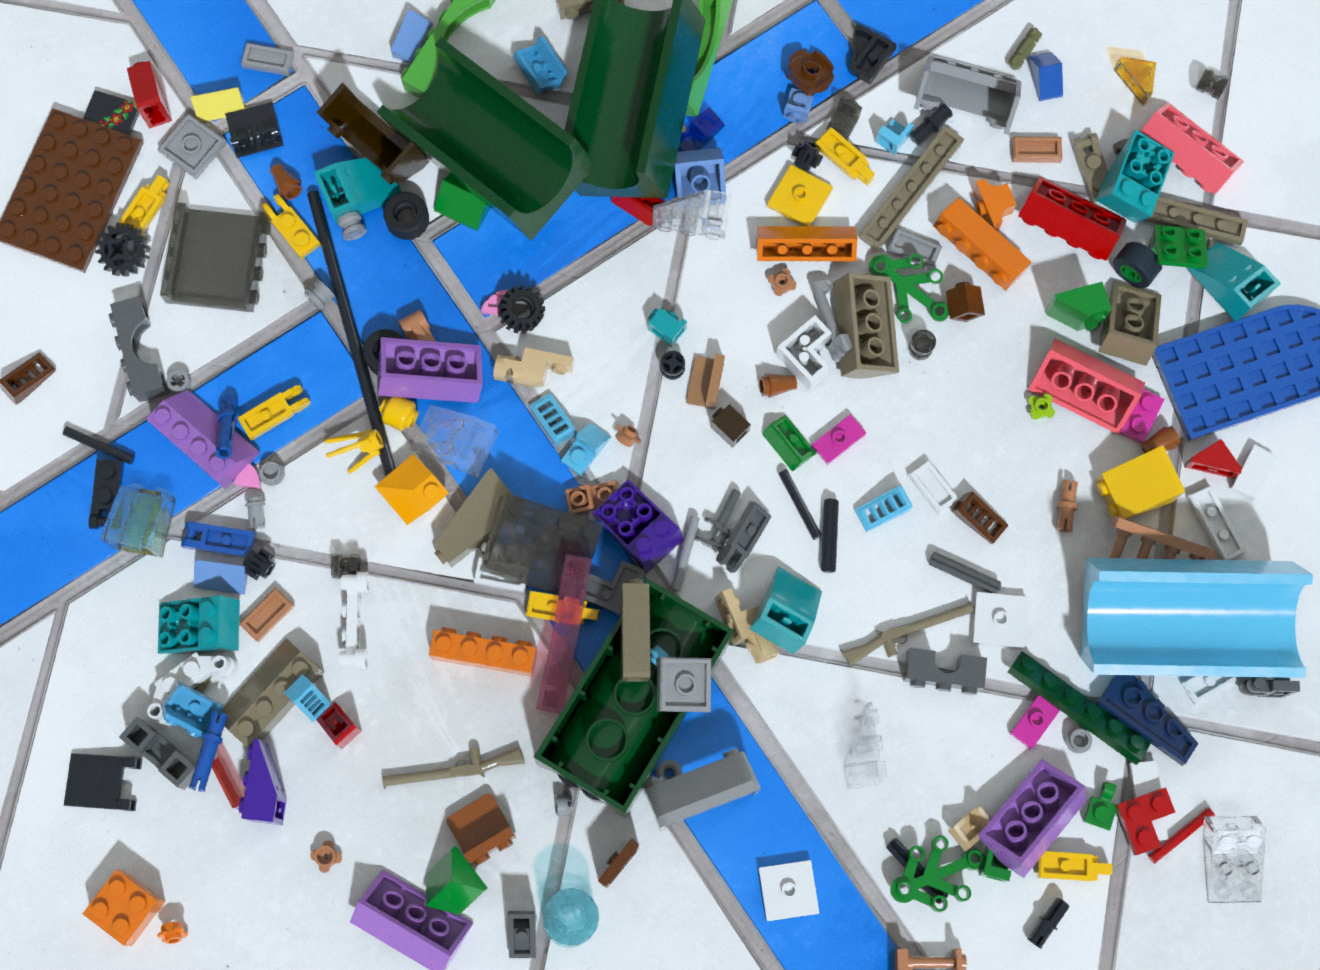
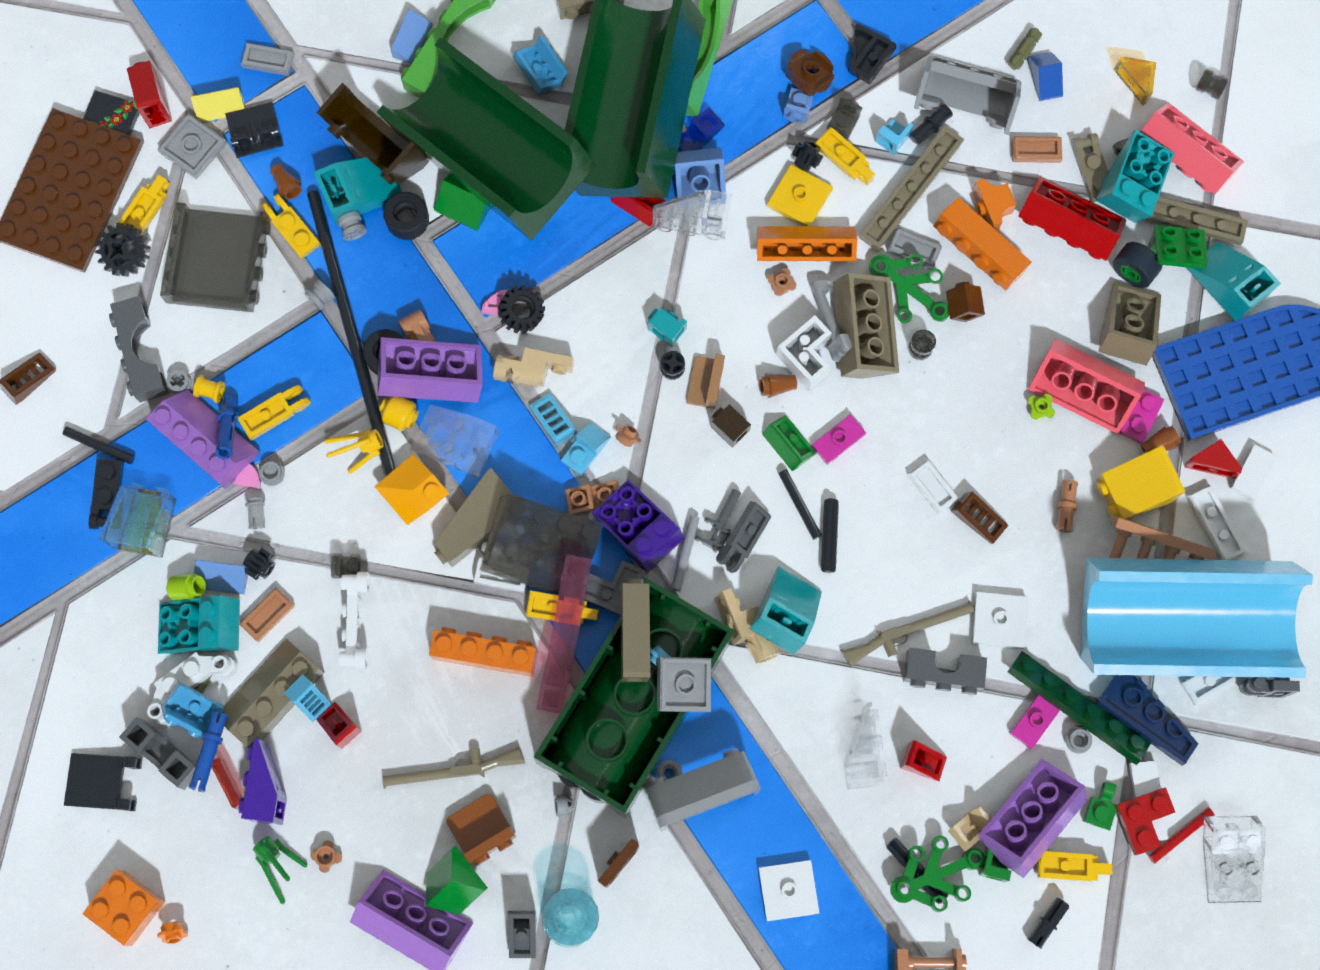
(185, 587): none -> lime brick
(209, 389): none -> yellow bush
(218, 539): blue plate -> none
(267, 853): none -> green plant
(903, 498): medium azure slope -> none
(923, 761): none -> red slope
(964, 573): dark grey axle -> none
(1080, 307): green slope -> none

